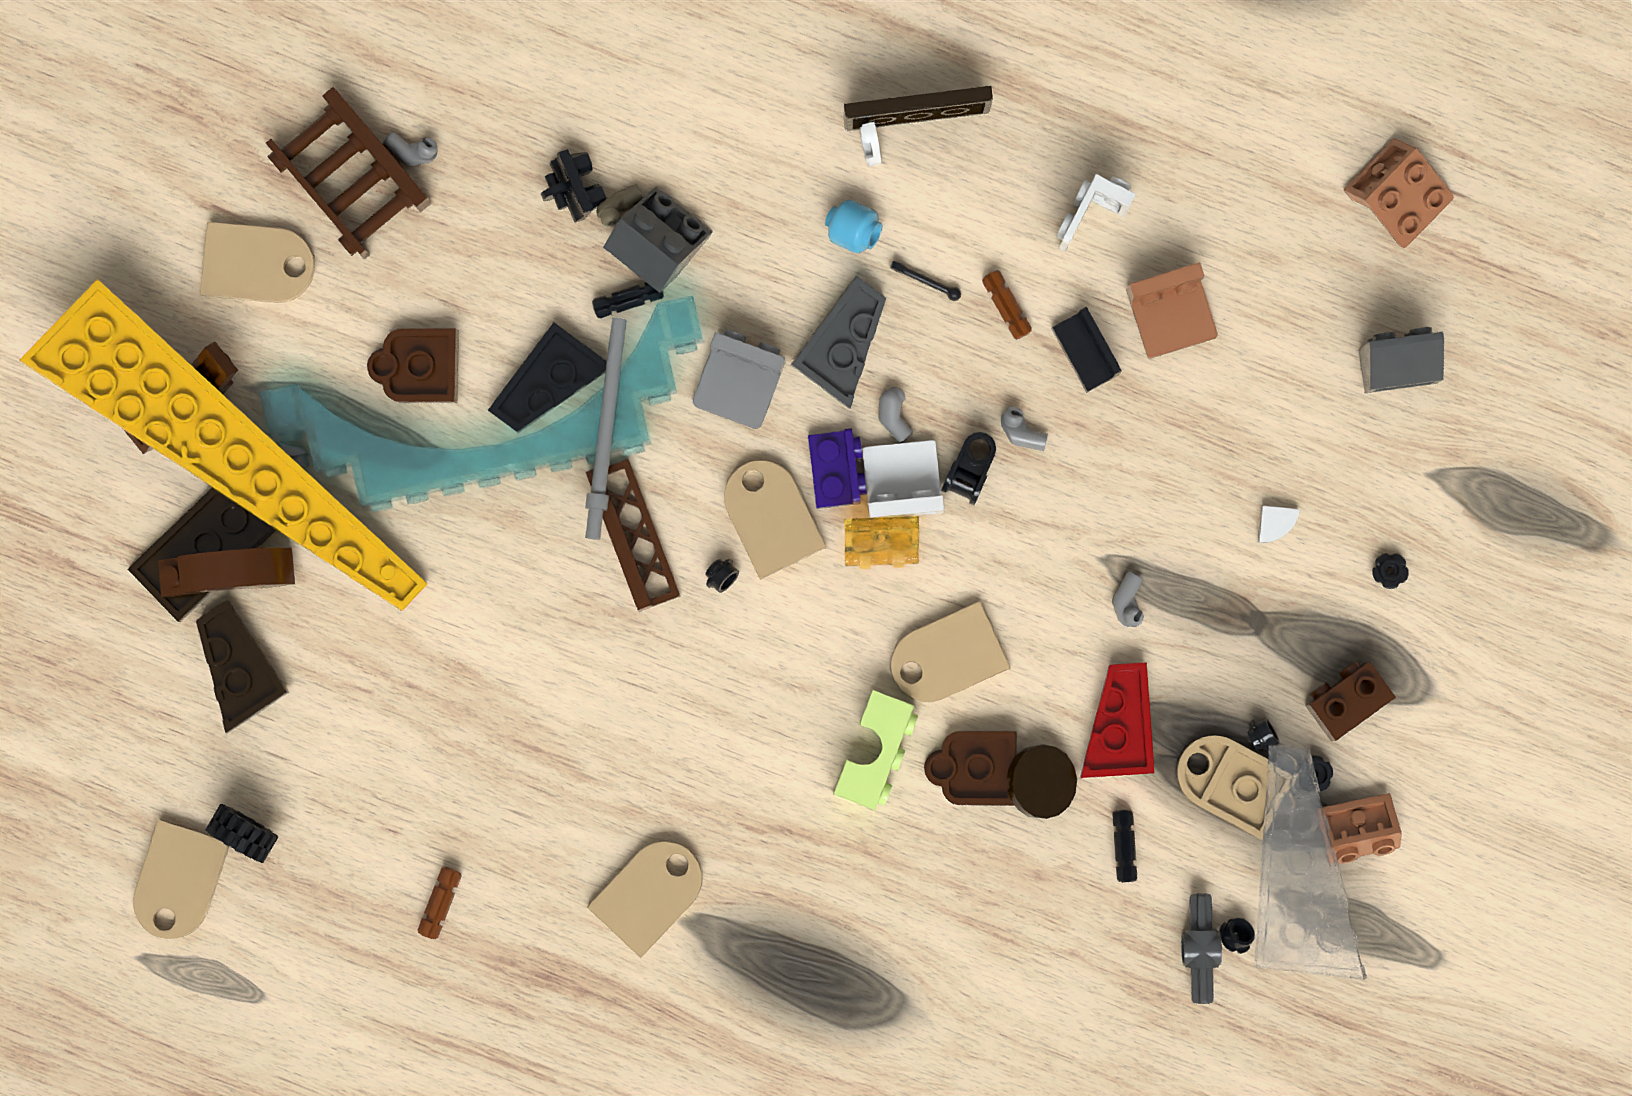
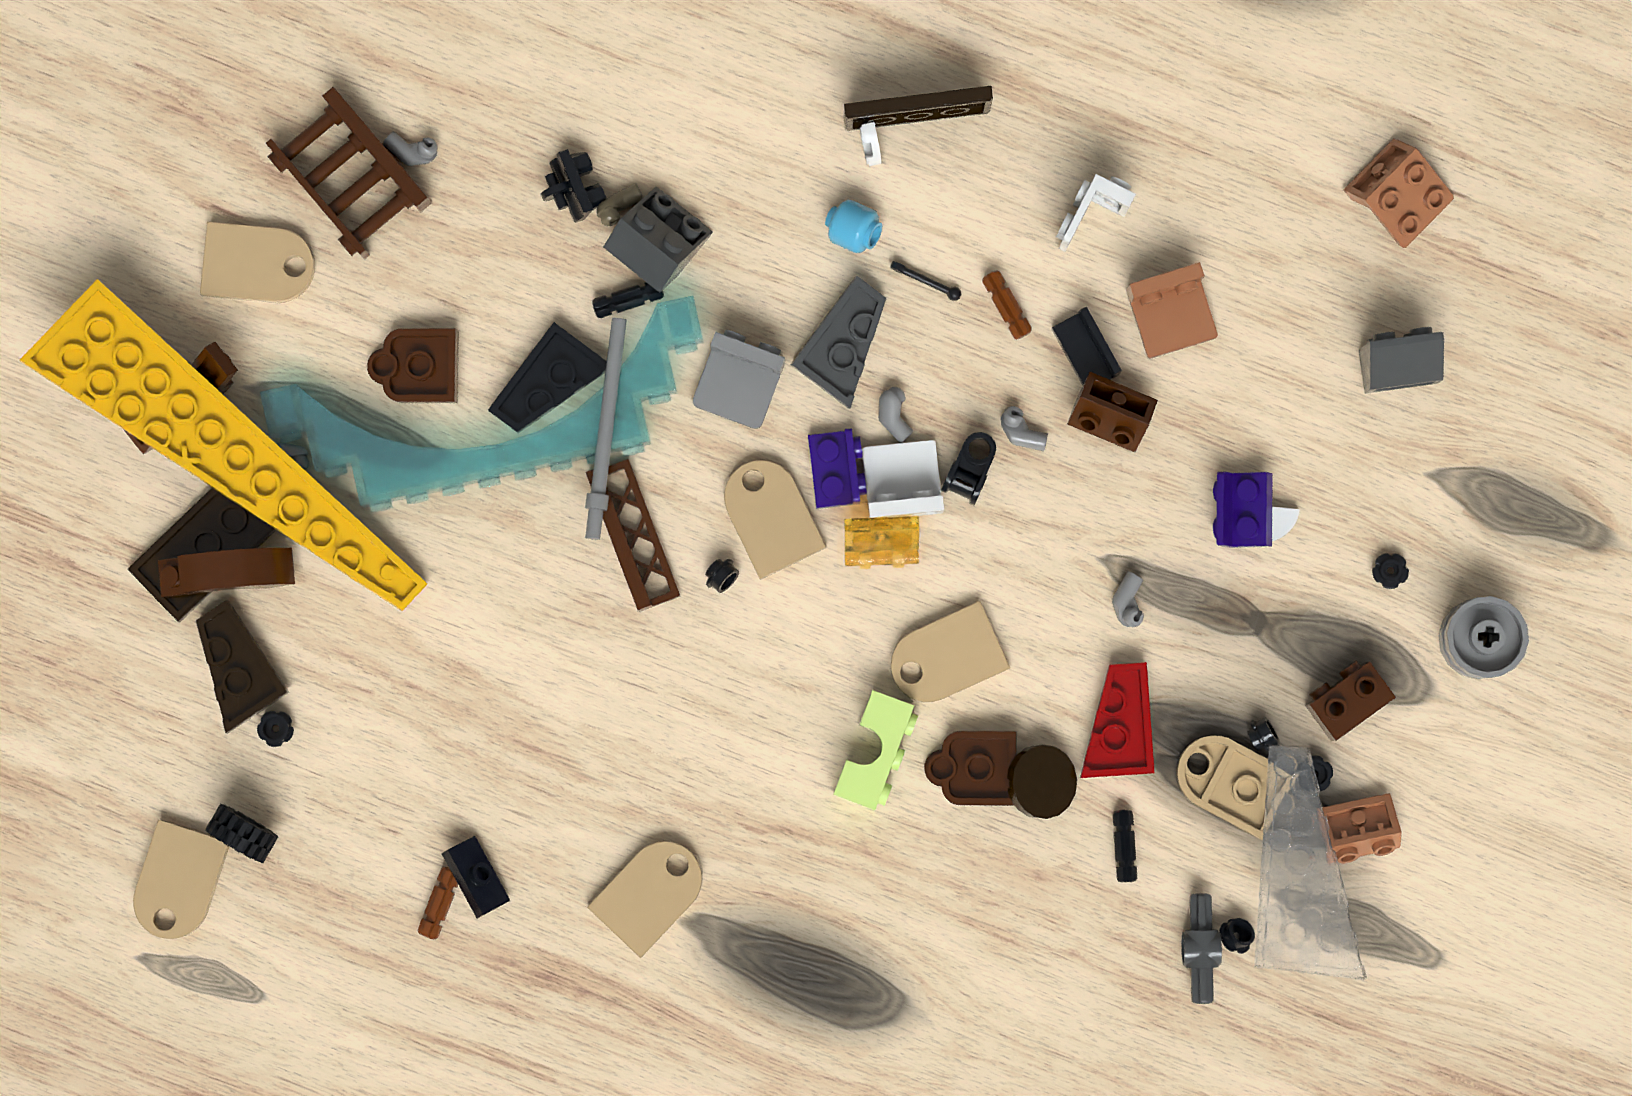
(267, 722): none -> black plate
(475, 876): none -> black plate
(1112, 412): none -> reddish brown brick
(1243, 509): none -> dark purple bracket
(1505, 633): none -> light grey wheel

